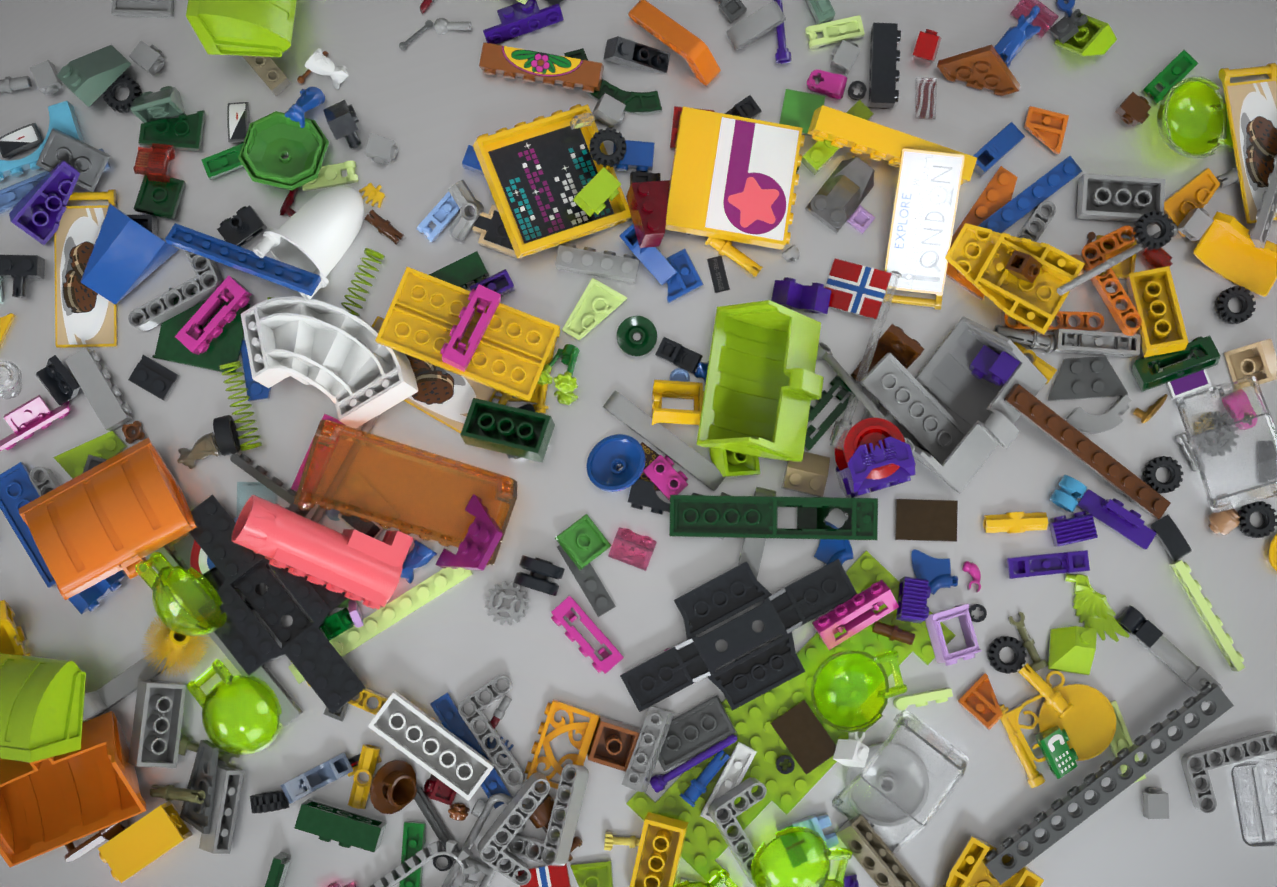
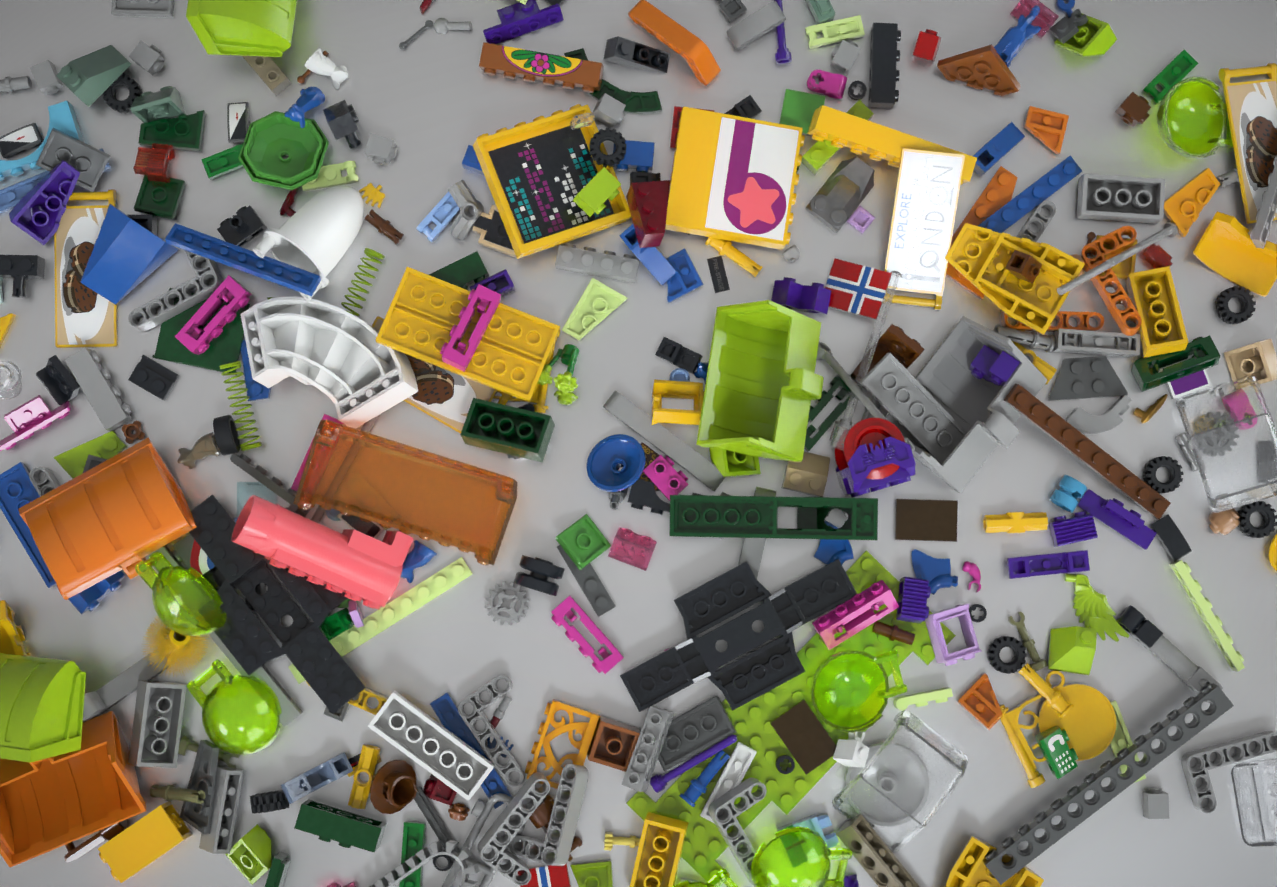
(252, 854): none -> lime slope
(479, 542): magenta wing -> none
(617, 497): none -> dark grey piece
(635, 325): dark green dish -> none
(925, 98): clear tile -> none
(1162, 222): black tyre -> none
(1195, 223): light grey brick -> none

